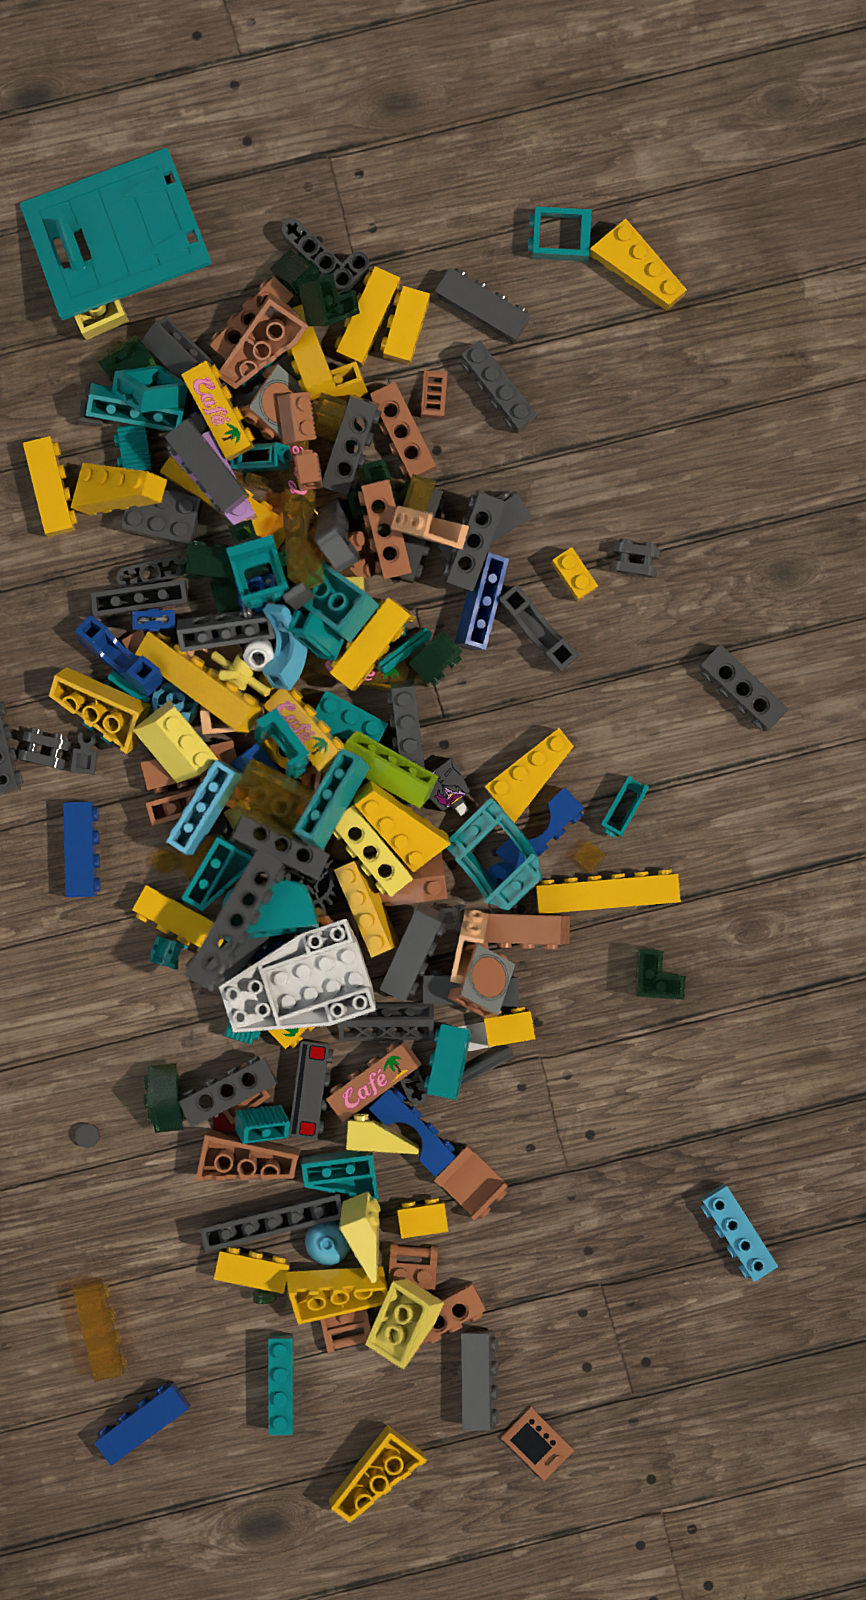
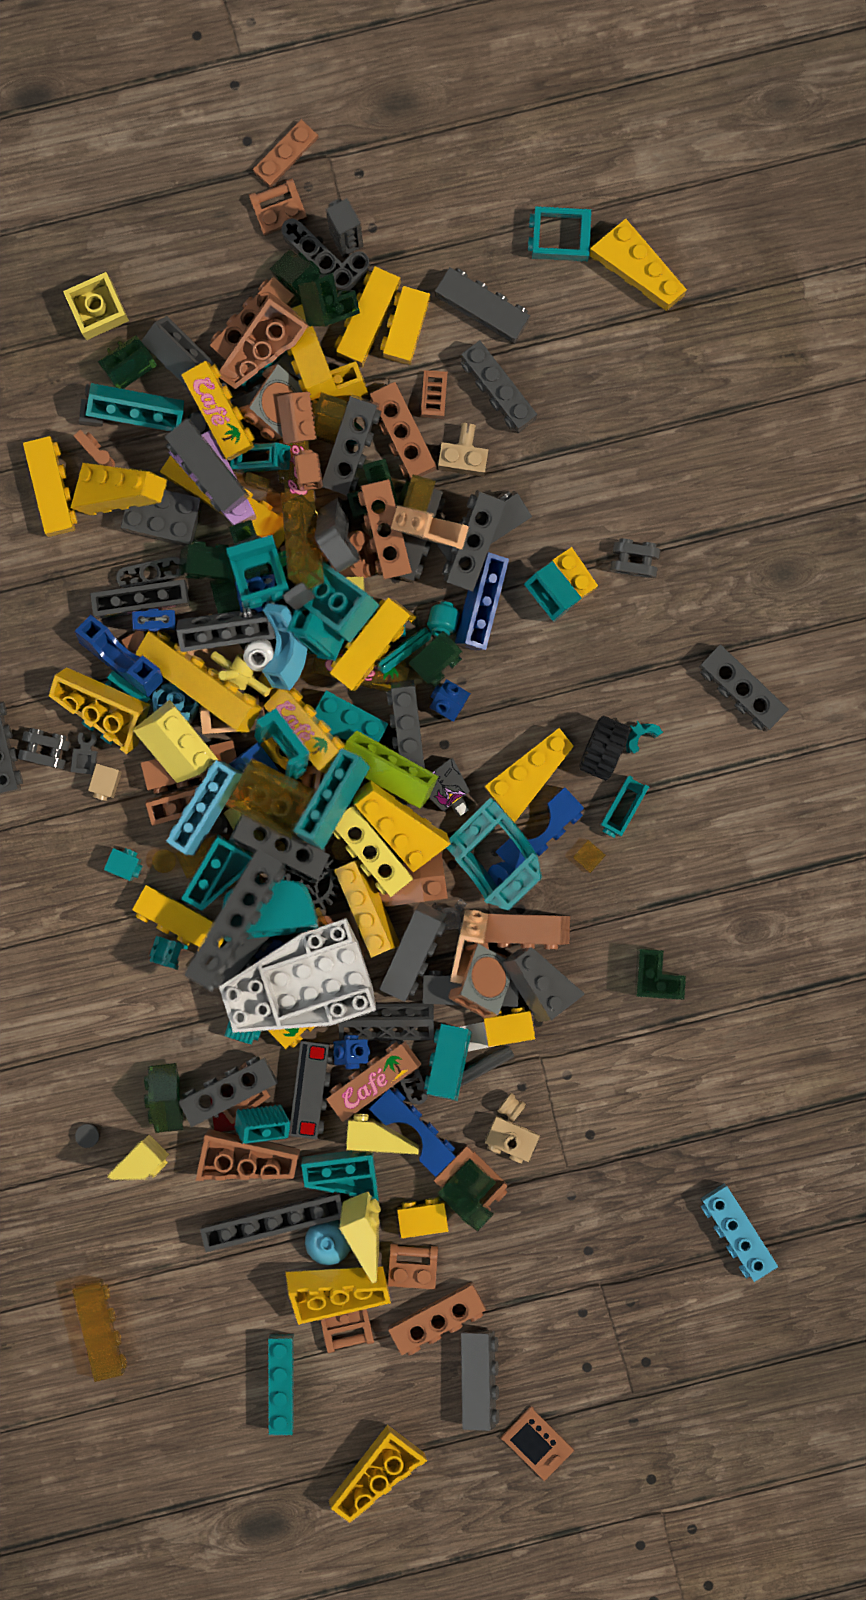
(80, 849): blue brick -> none
(92, 446): none -> nougat plate
(104, 782): none -> tan brick
(124, 864): none -> teal brick
(130, 227): teal door -> none
(134, 448): teal brick -> none
(142, 1423): blue brick -> none
(143, 1161): none -> light yellow slope
(151, 388): teal window -> none
(252, 1269): yellow brick -> none
(264, 1297): clear green tile -> none
(274, 216): none -> nougat plate
(285, 153): none -> nougat plate
(344, 226): none -> dark grey brick
(351, 1052): none -> blue brick
(403, 1322): light yellow slope -> none
(443, 618): none -> teal head
(449, 699): none -> blue brick
(463, 456): none -> tan brick
(465, 1192): none -> clear green brick
(511, 1107): none -> tan wheel
(511, 1139): none -> tan brick
(536, 627): dark grey arch -> none
(541, 984): none -> dark grey wedge
(552, 591): none -> teal slope
(604, 748): none -> black tyre
(607, 893): yellow brick -> none
(637, 731): none -> teal piece

